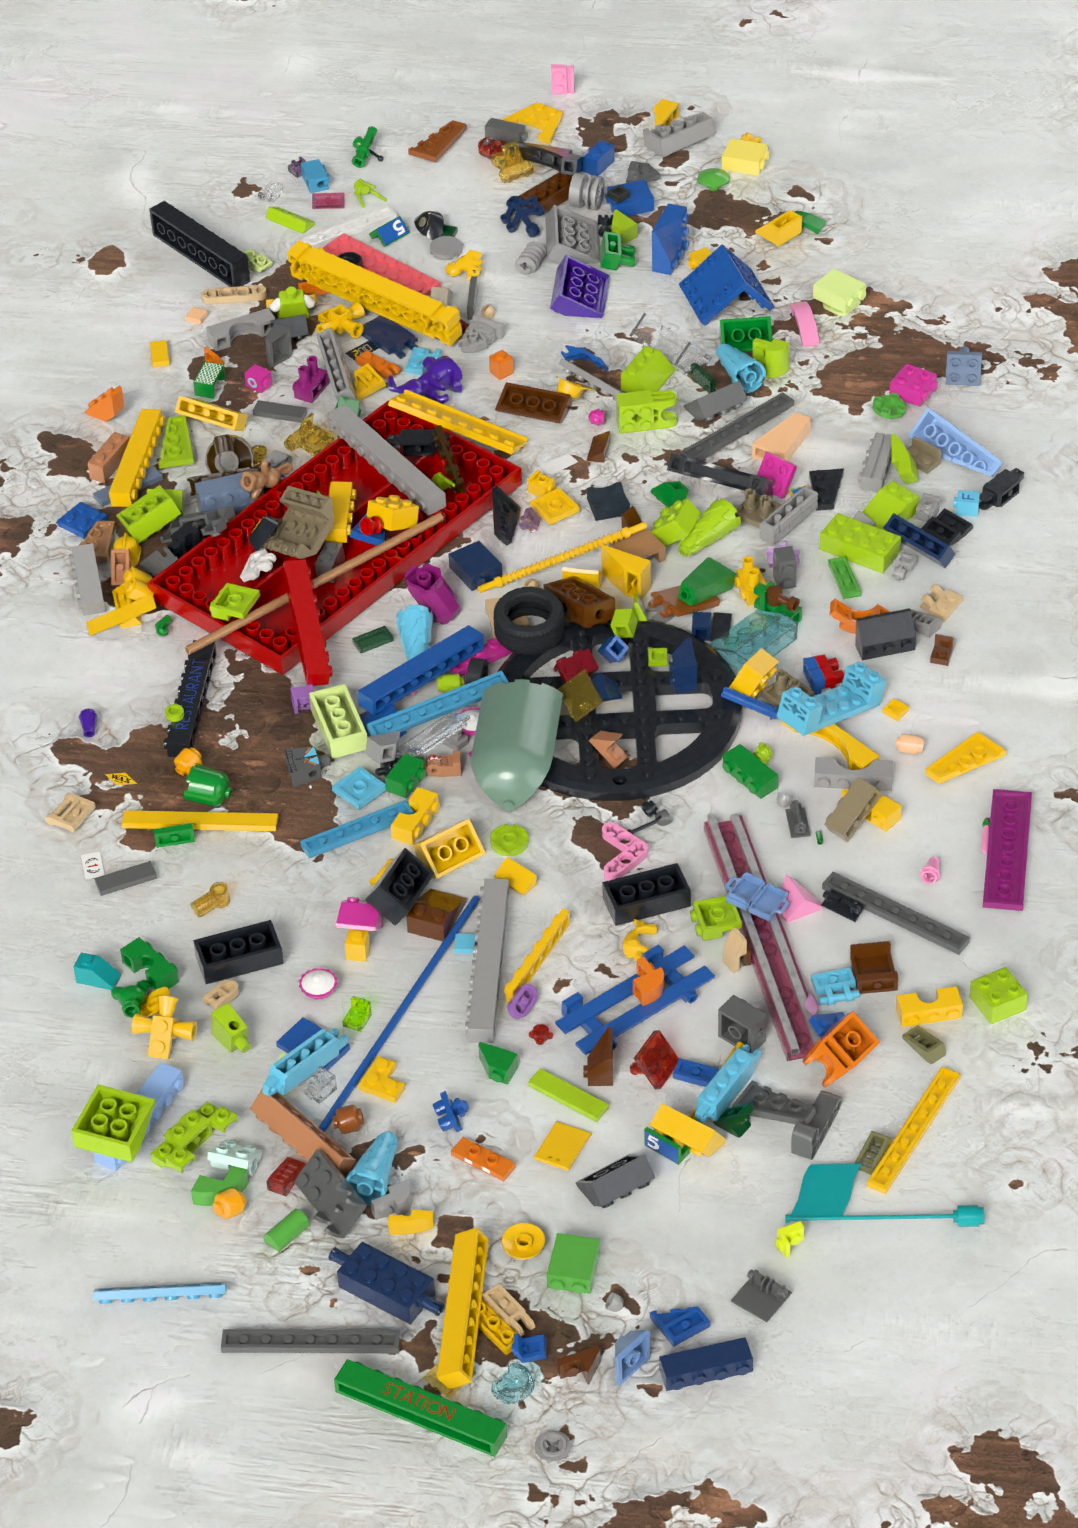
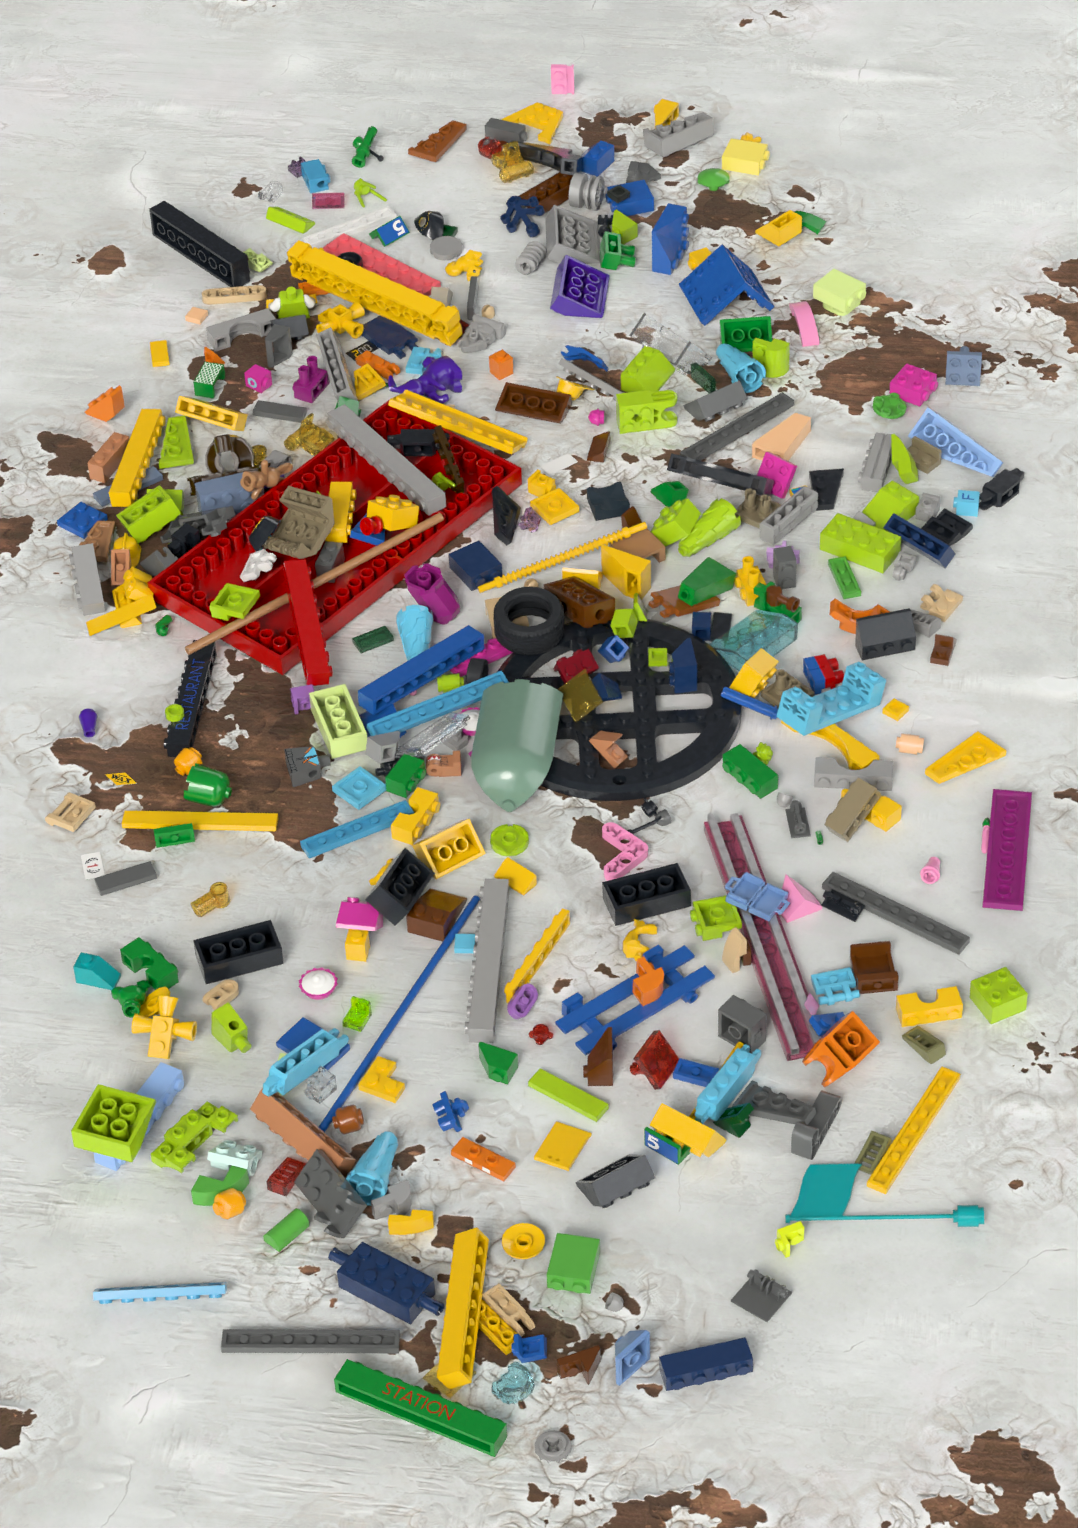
(680, 1323): blue wing -> none

